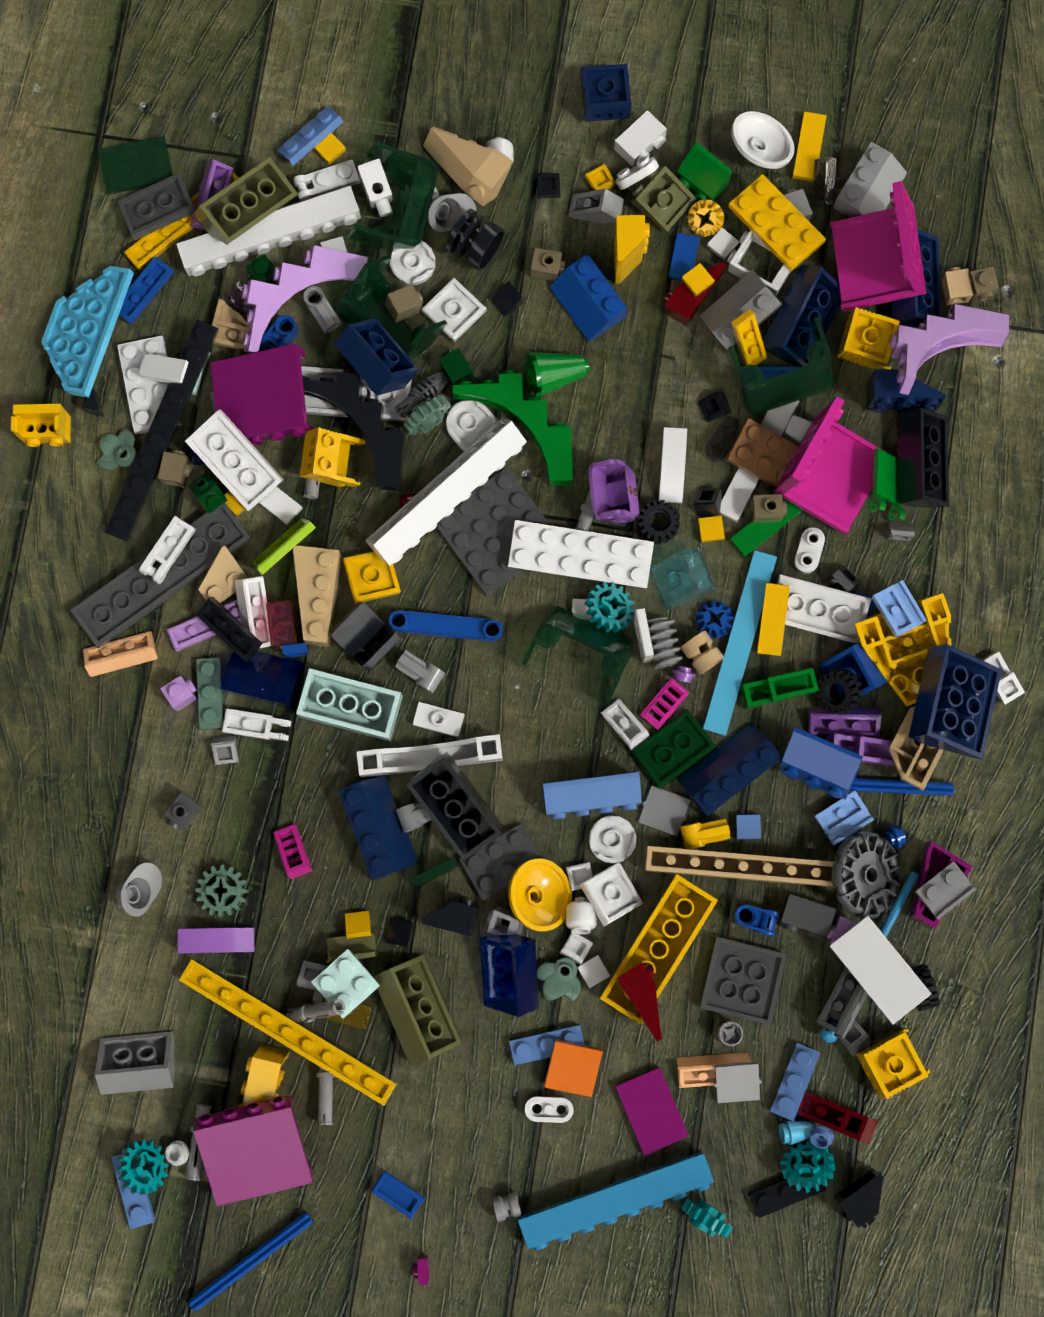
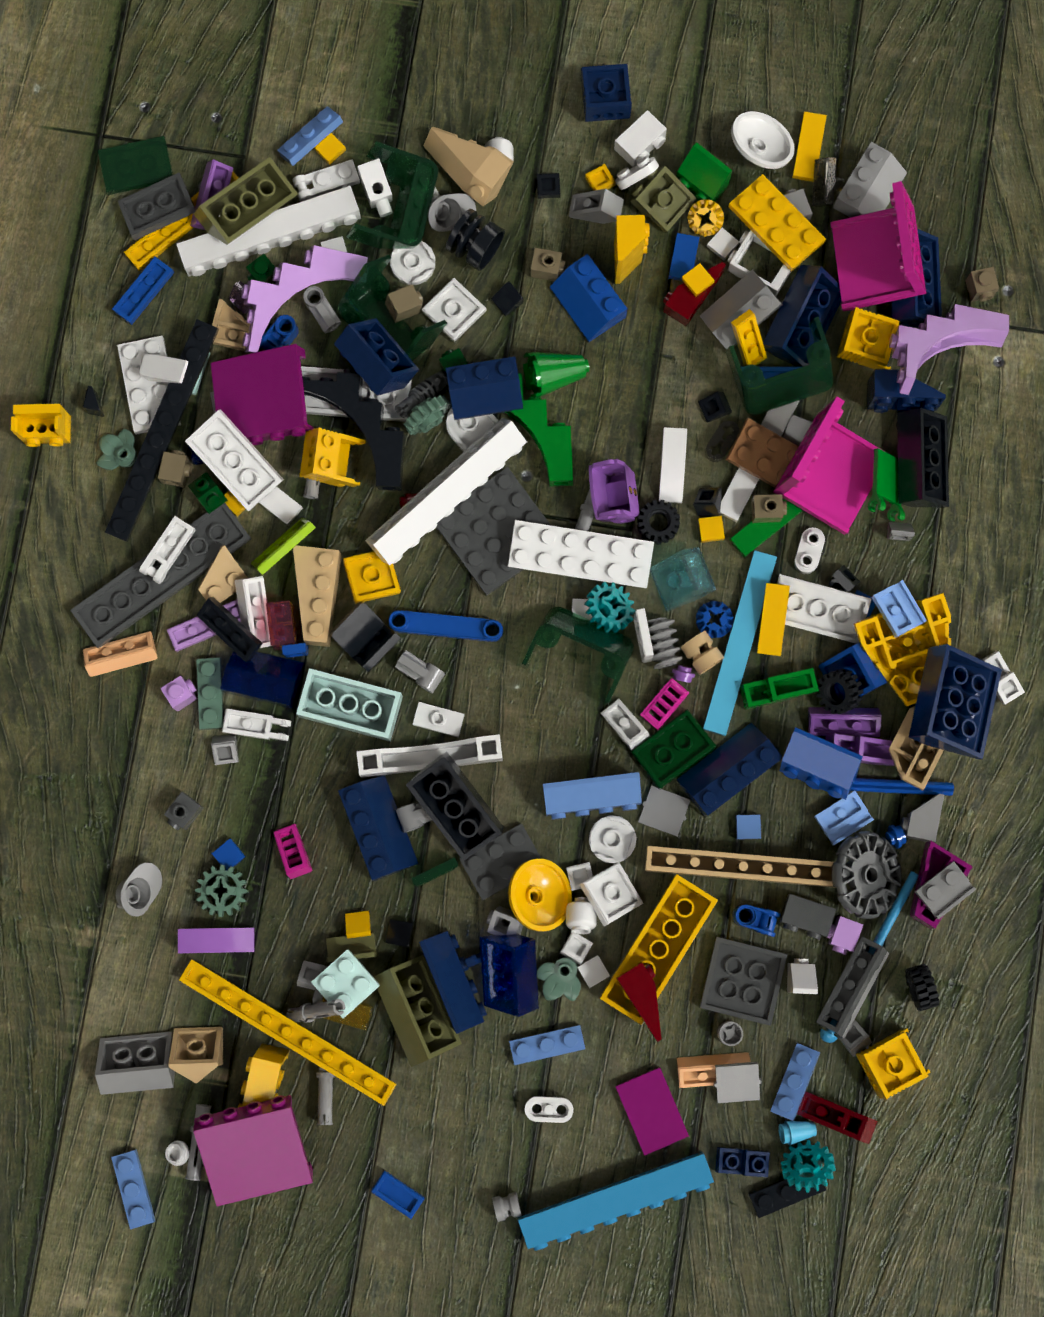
(82, 328): medium azure plate -> none
(131, 1167): teal gear -> none
(196, 1051): none -> tan slope
(229, 854): none -> blue tile
(250, 1261): blue axle -> none
(421, 1270): magenta plate -> none
(452, 981): none -> dark blue slope
(454, 917): black slope -> none
(473, 960): none -> dark blue tile
(484, 388): none -> dark blue slope
(573, 1068): orange tile -> none
(699, 834): yellow piece -> none
(707, 1218): teal gear -> none
(742, 1162): none -> dark blue slope
(801, 977): none -> white slope
(821, 1137): medium blue plate -> none
(862, 1198): black slope -> none
(880, 970): white tile -> none
(924, 820): none -> light grey slope
(956, 286): tan brick -> none

